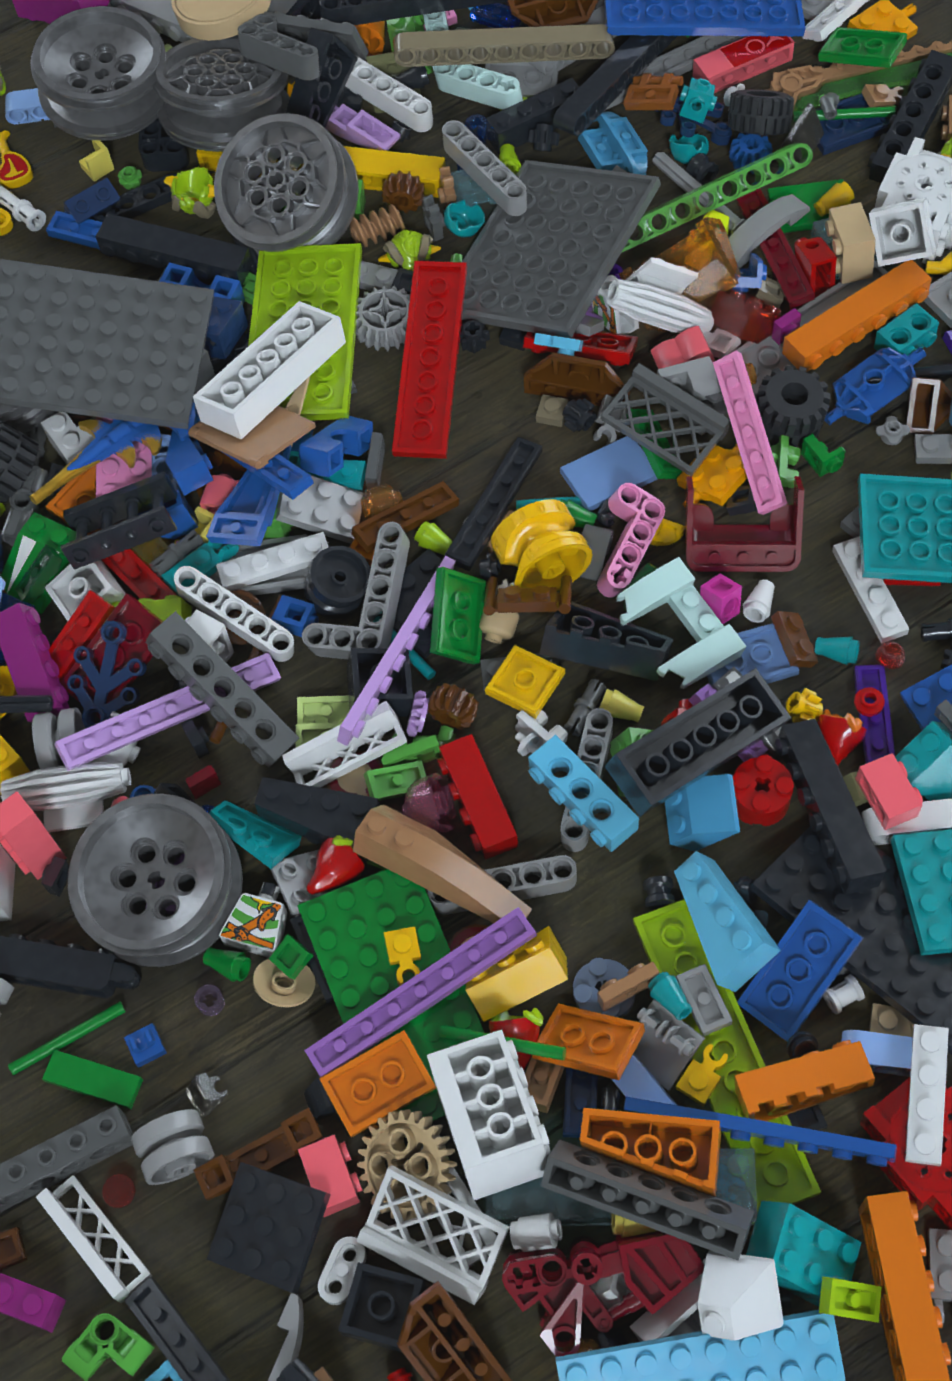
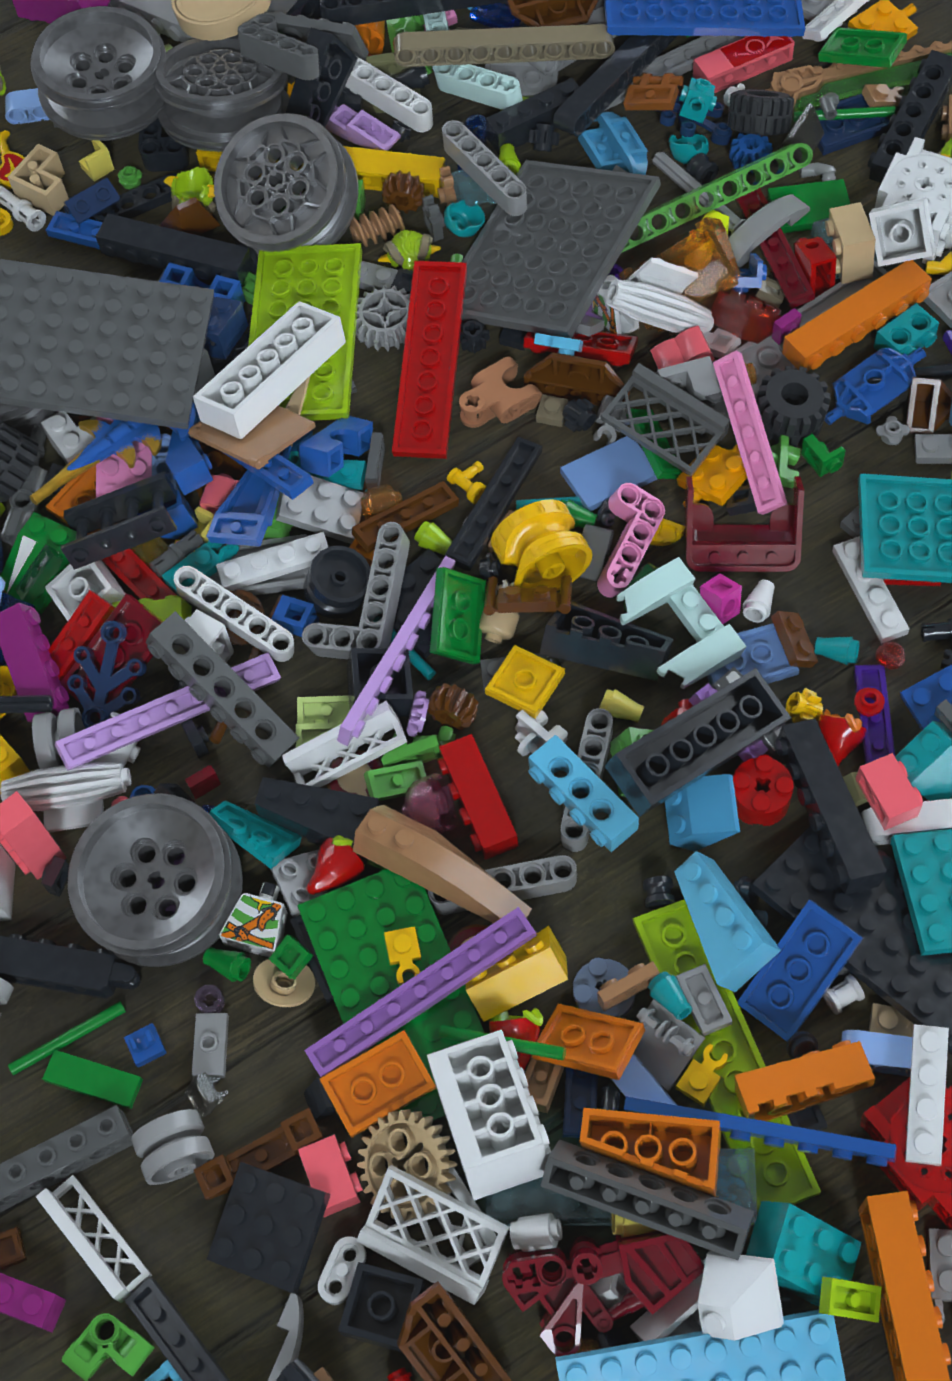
(40, 180): none -> tan brick
(118, 1191): clear red plate -> none
(190, 218): none -> reddish brown slope
(210, 1044): none -> light grey plate
(462, 479): none -> yellow piece
(494, 399): none -> nougat piece
(583, 706): dark grey pin -> none
(816, 169): none -> light grey arm
(838, 195): yellow cone -> none

